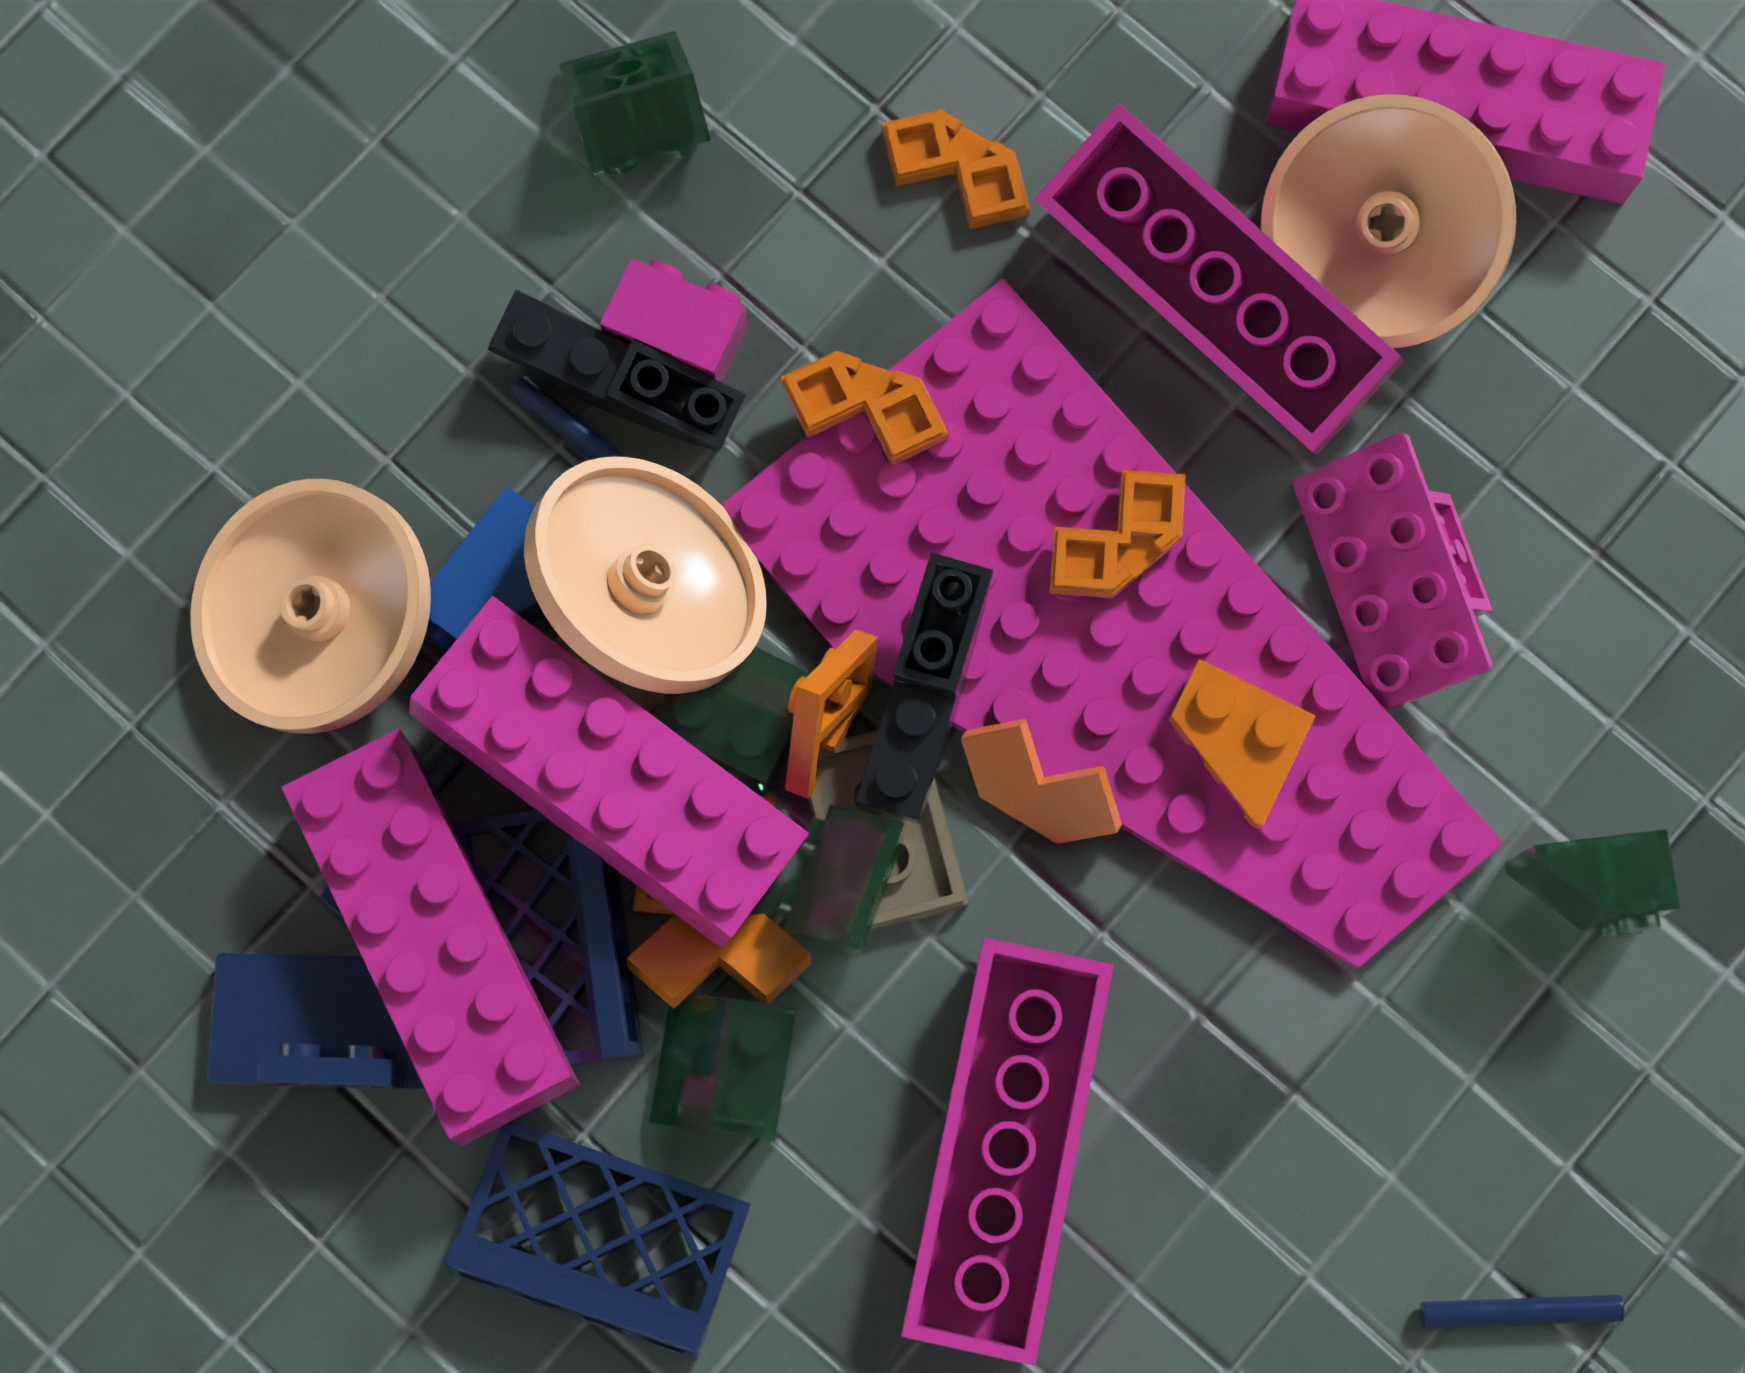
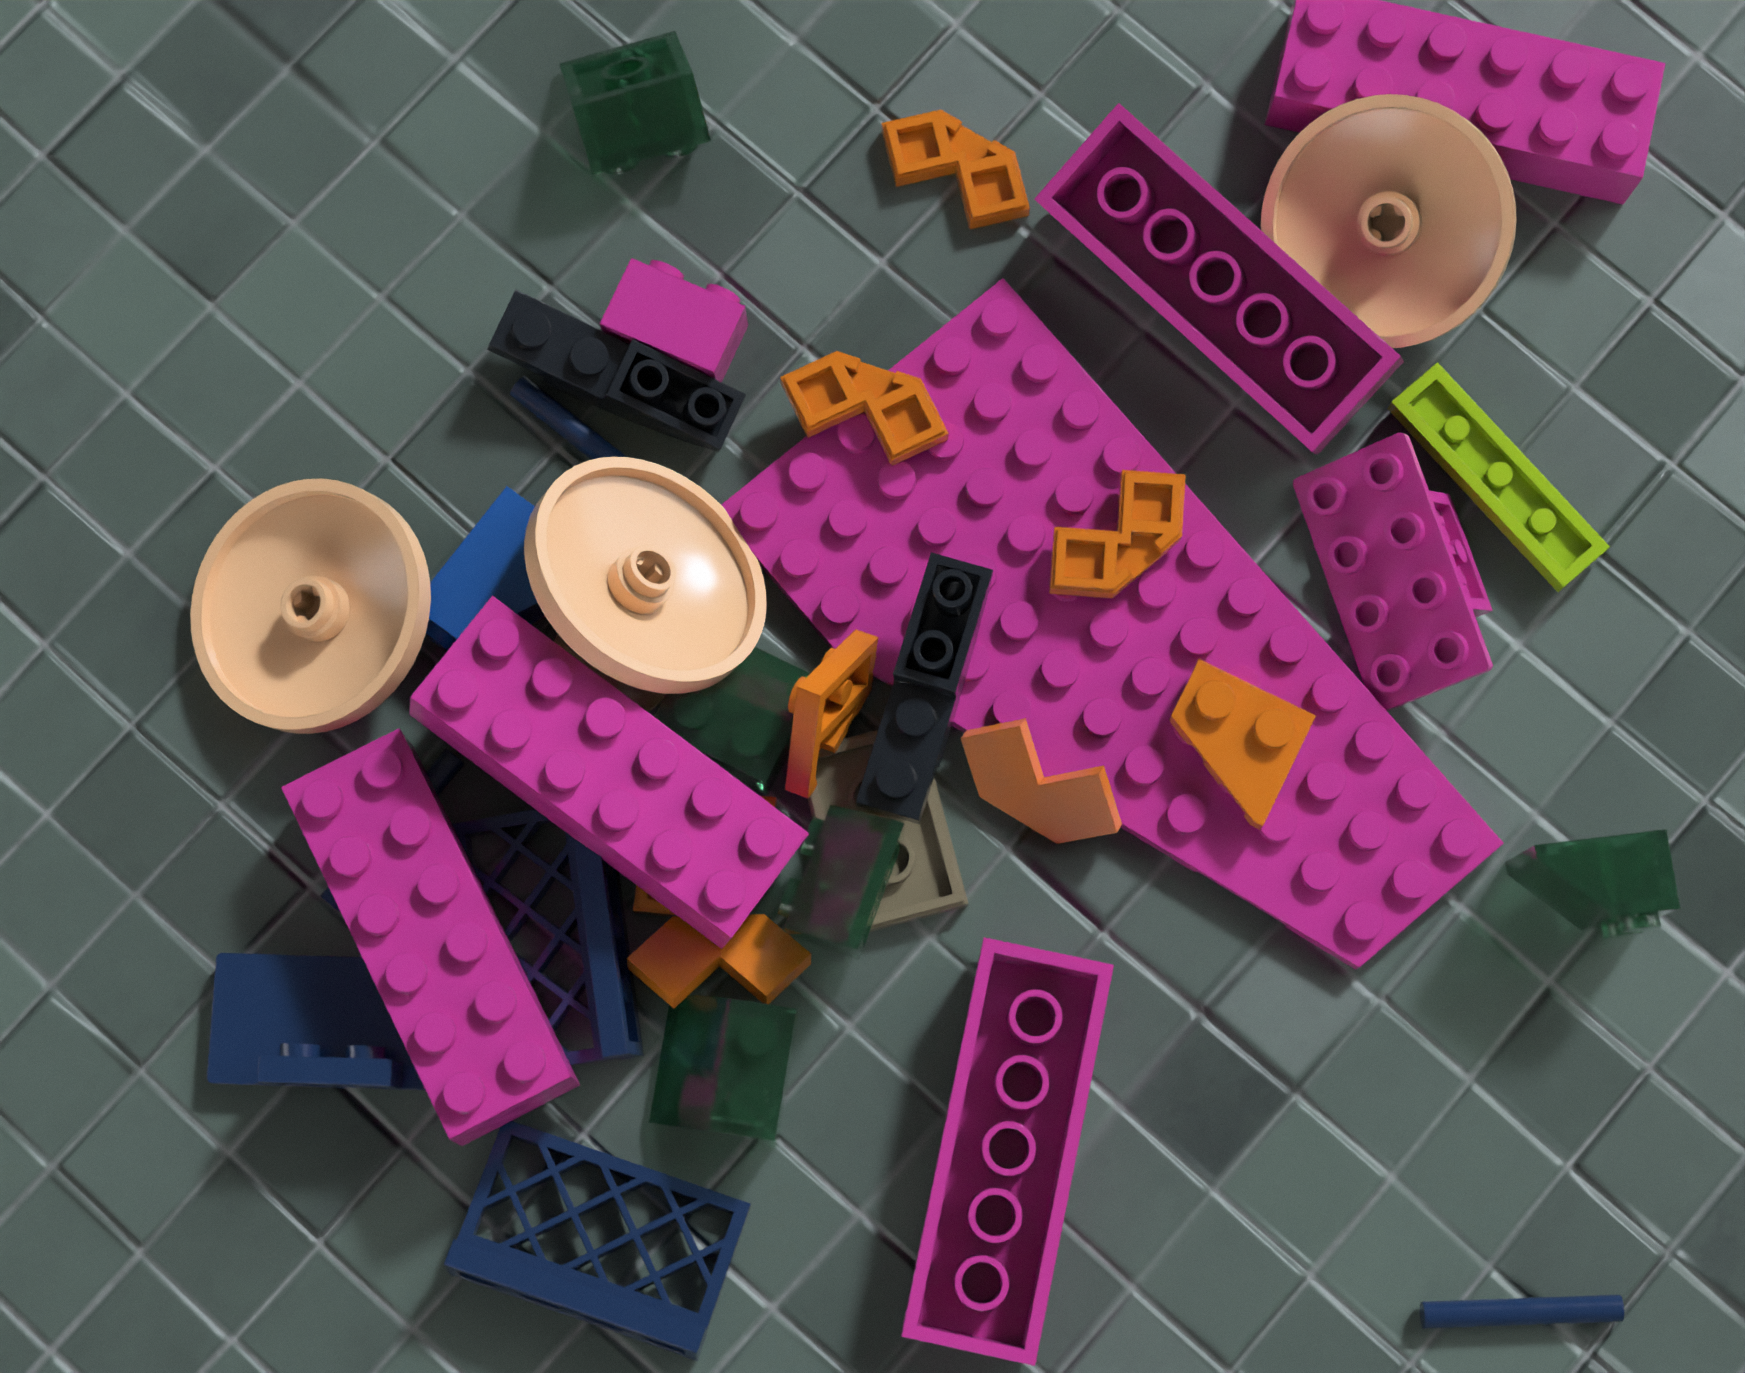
(1498, 477): none -> lime plate

